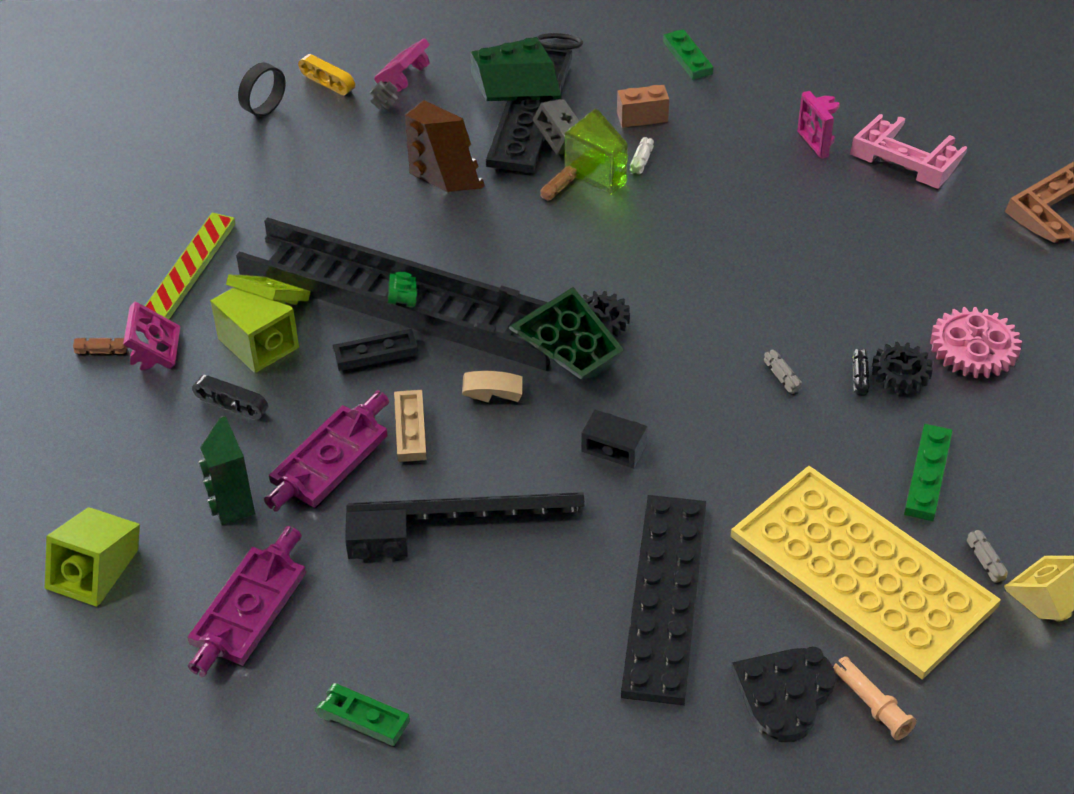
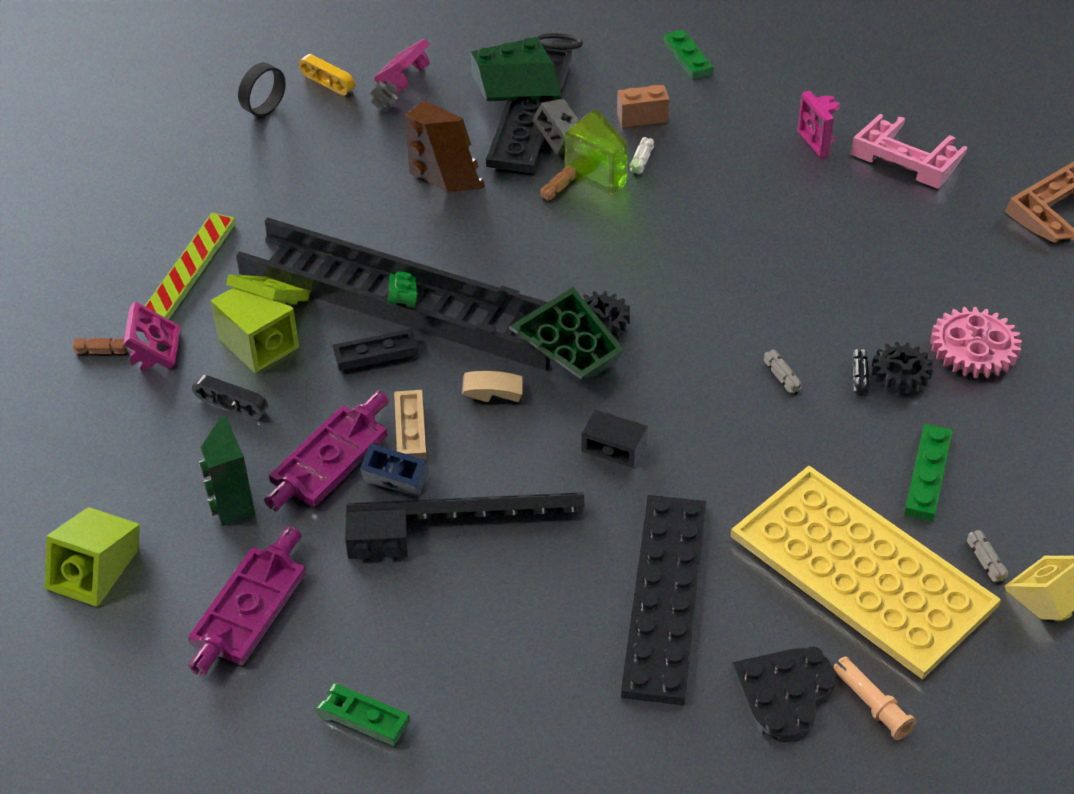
(394, 470): none -> dark blue brick

